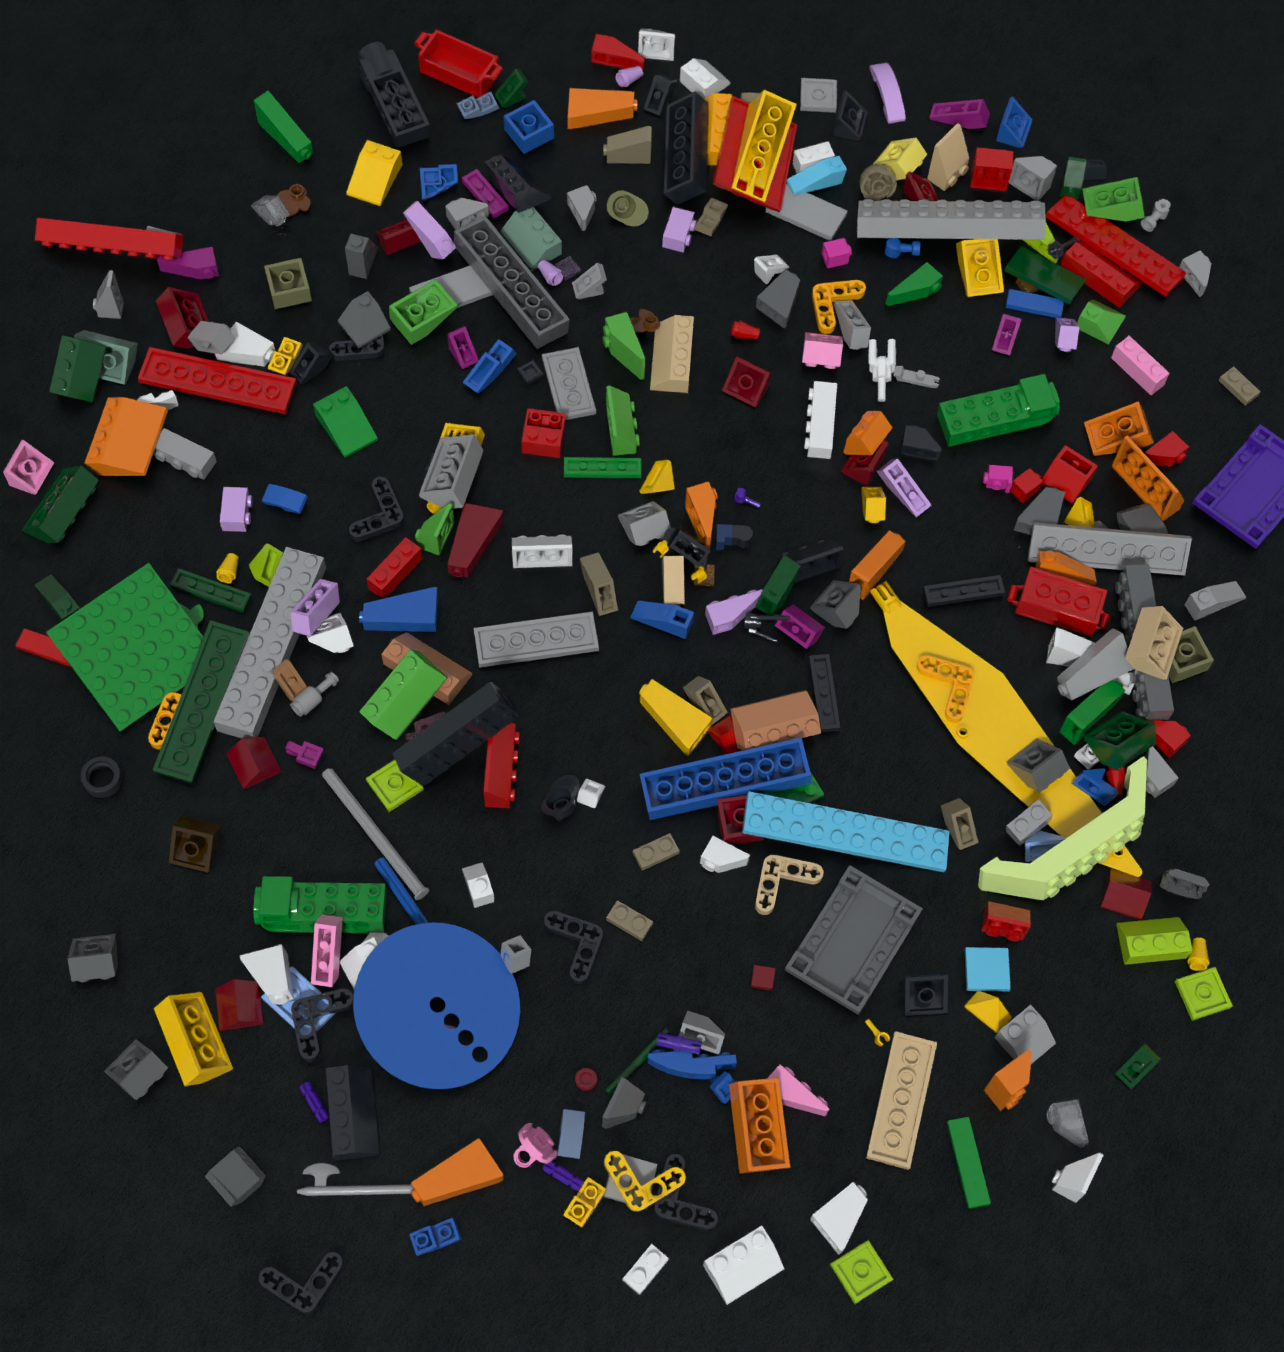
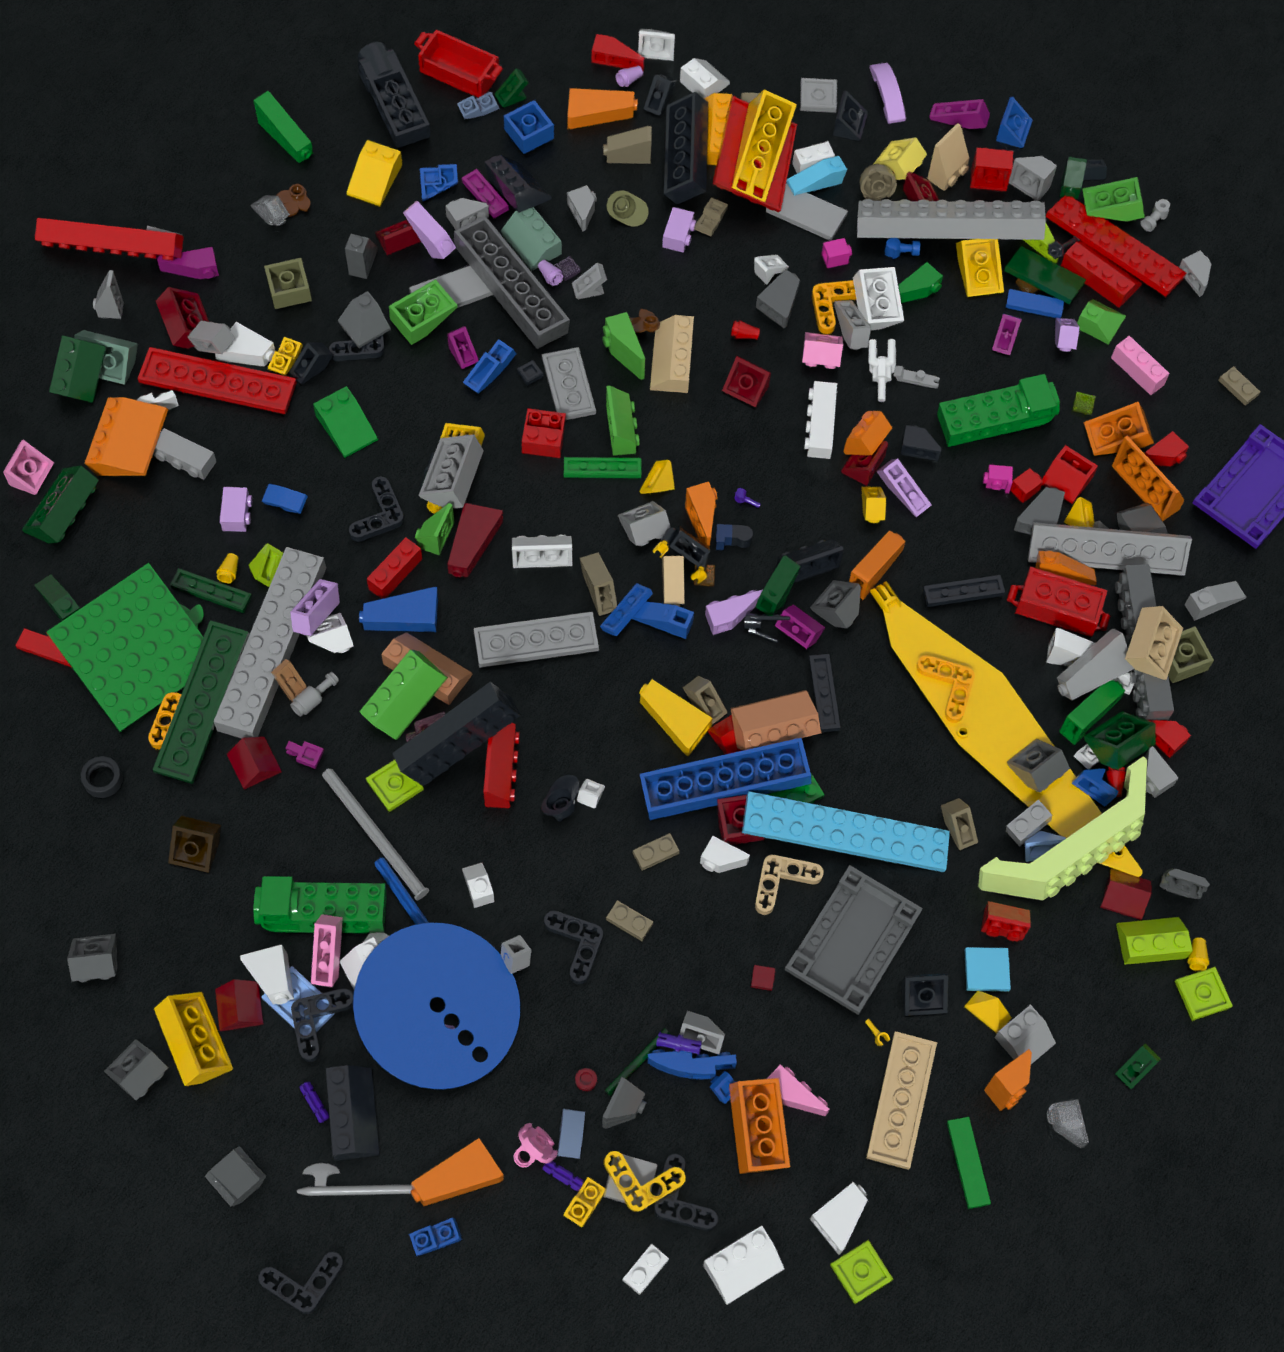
(626, 609): none -> blue tile
(878, 297): none -> white slope
(1076, 1177): white slope -> none
(1083, 403): none -> clear neon green tile

